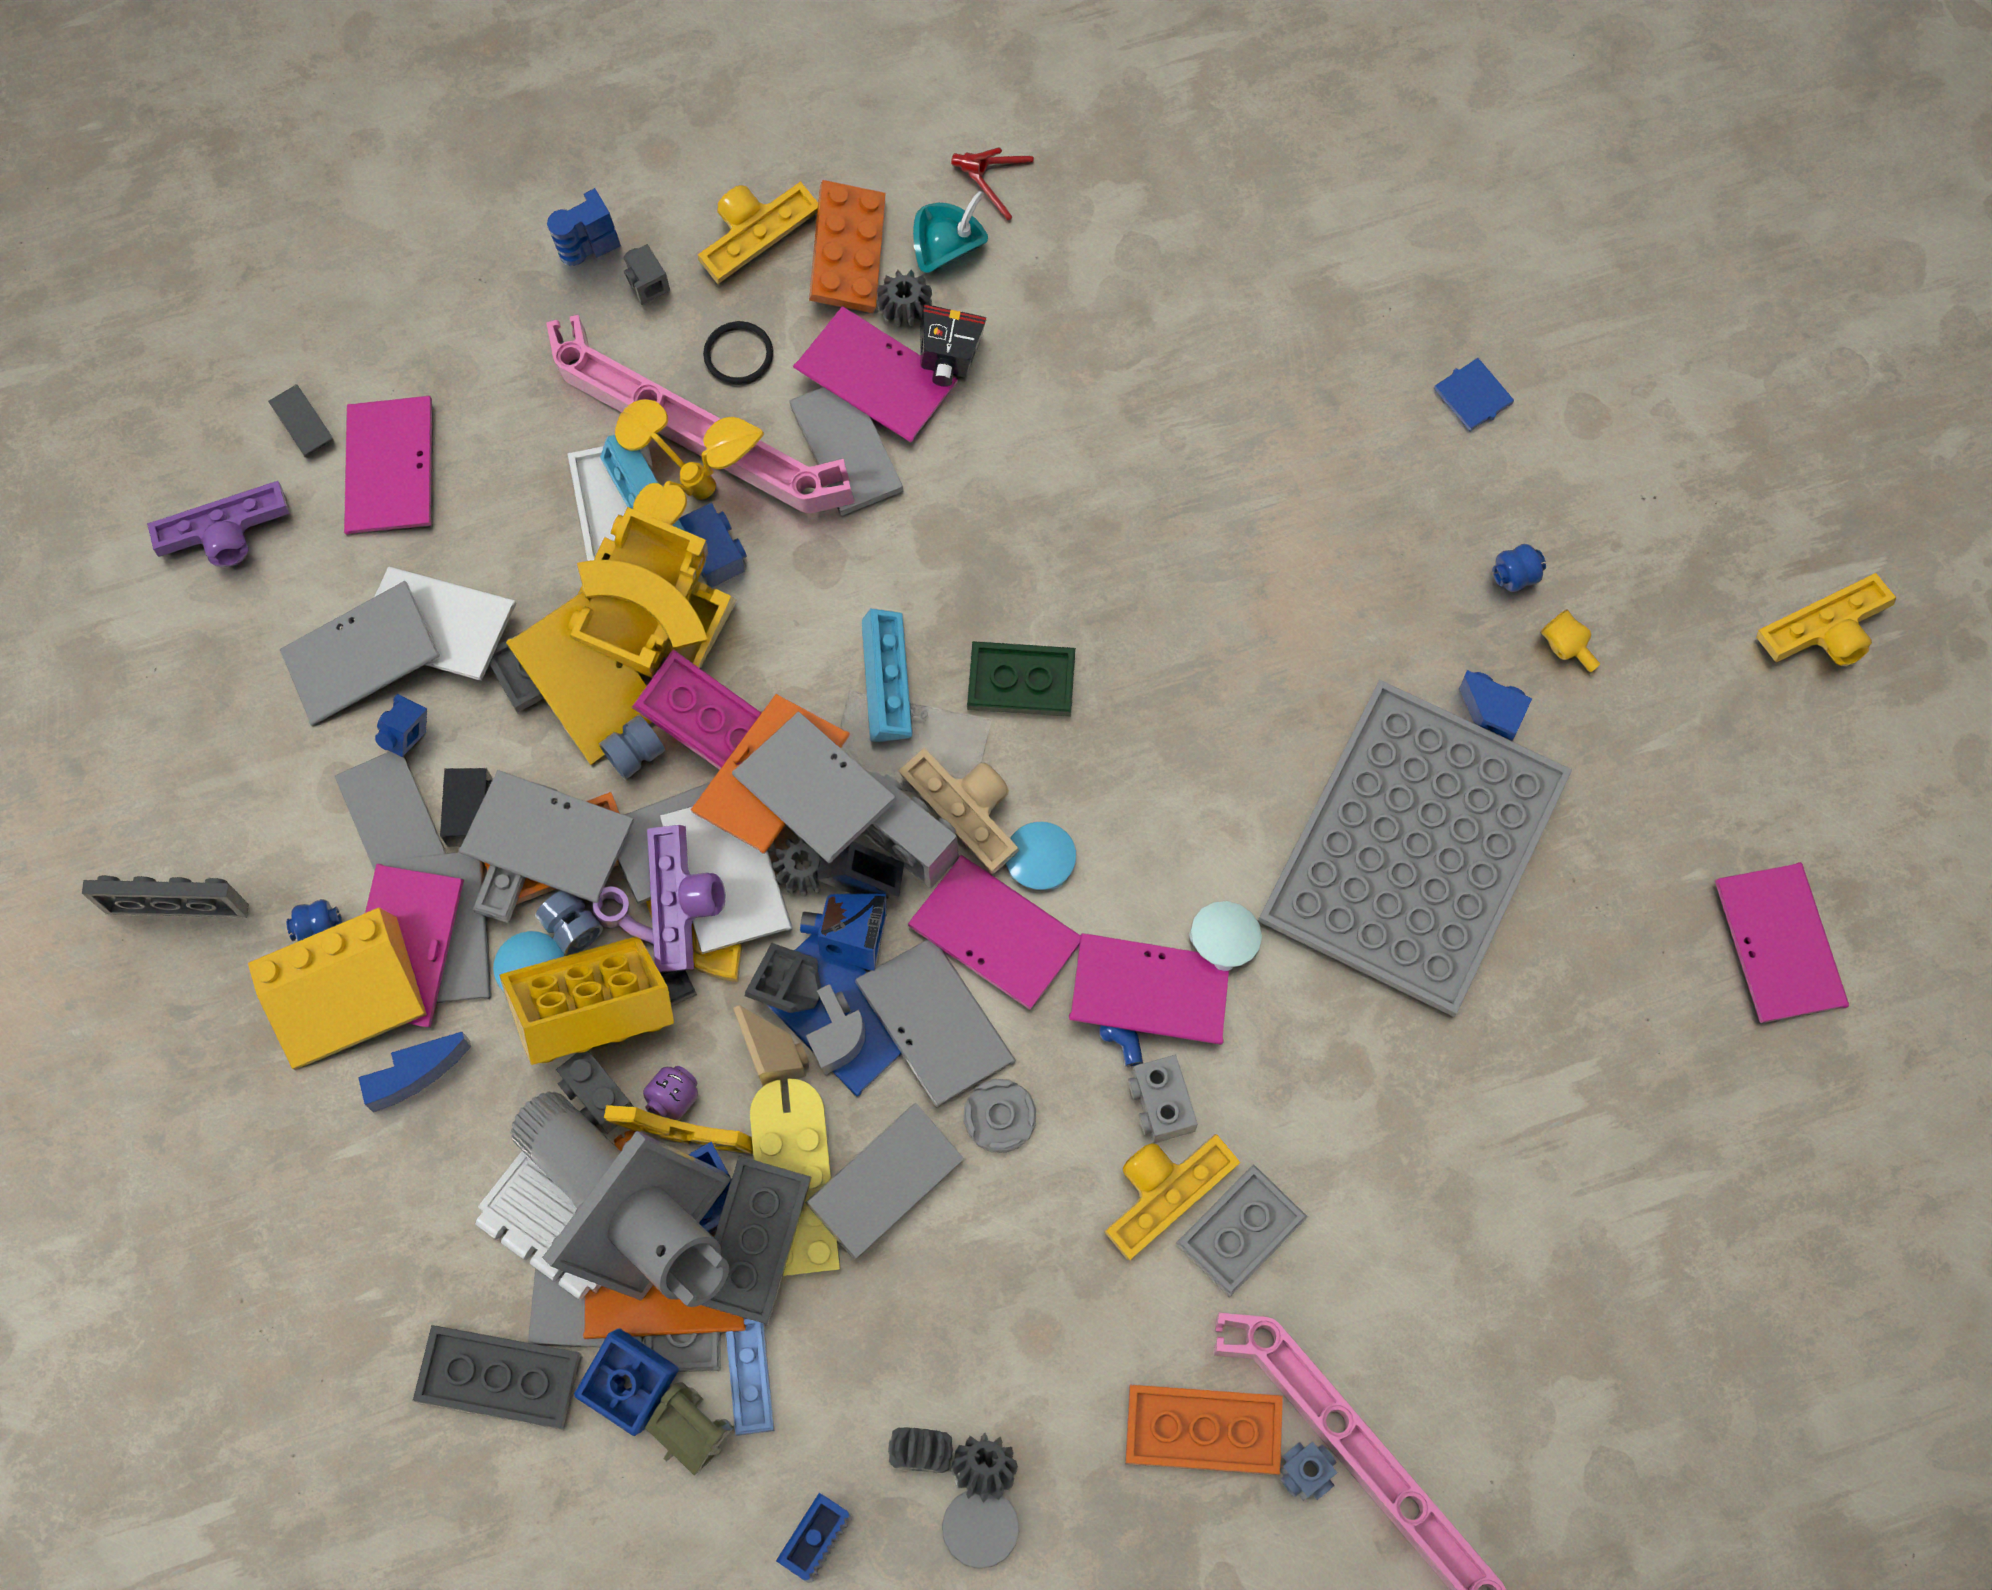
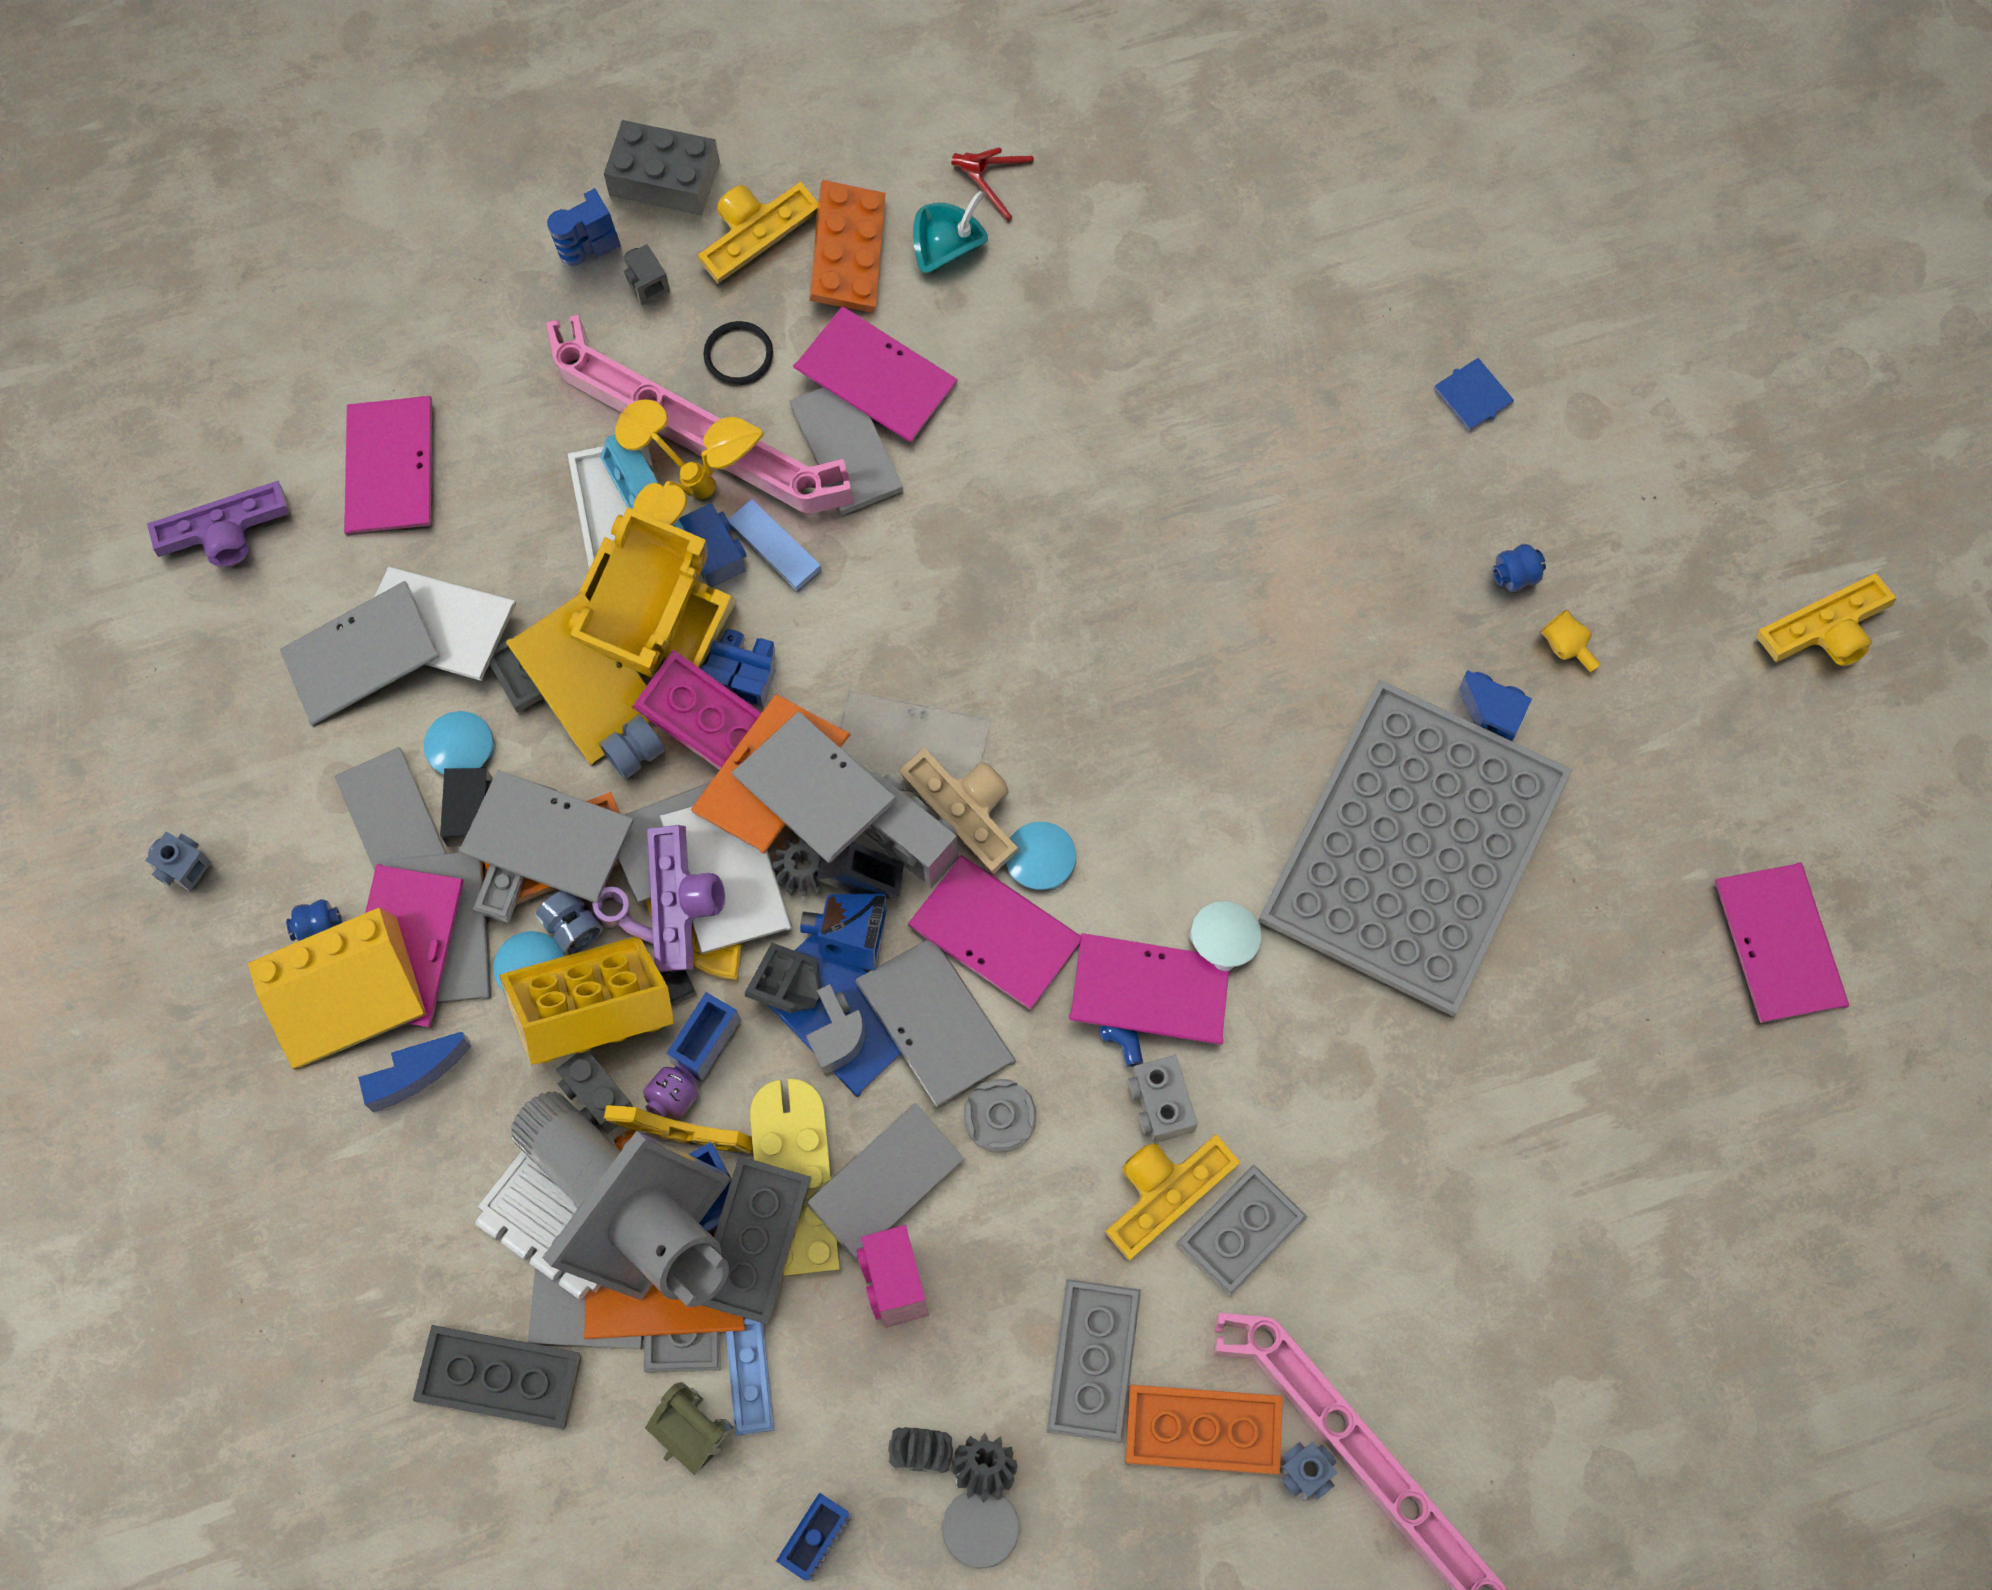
(170, 898): dark grey plate -> none
(177, 860): none -> sand blue brick
(300, 420): dark grey slope -> none
(401, 726): blue brick -> none
(458, 741): none -> medium azure dish
(604, 1387): blue brick -> none
(647, 590): yellow tile -> none
(661, 167): none -> dark grey brick
(704, 1036): none -> blue piece
(741, 670): none -> blue hips
(771, 1048): tan slope -> none
(774, 545): none -> light blue tile
(886, 676): medium azure slope -> none
(891, 1267): none -> dark pink brick
(903, 297): dark grey gear -> none
(949, 342): black torso -> none
(1021, 678): dark green tile -> none
(1094, 1361): none -> light grey tile

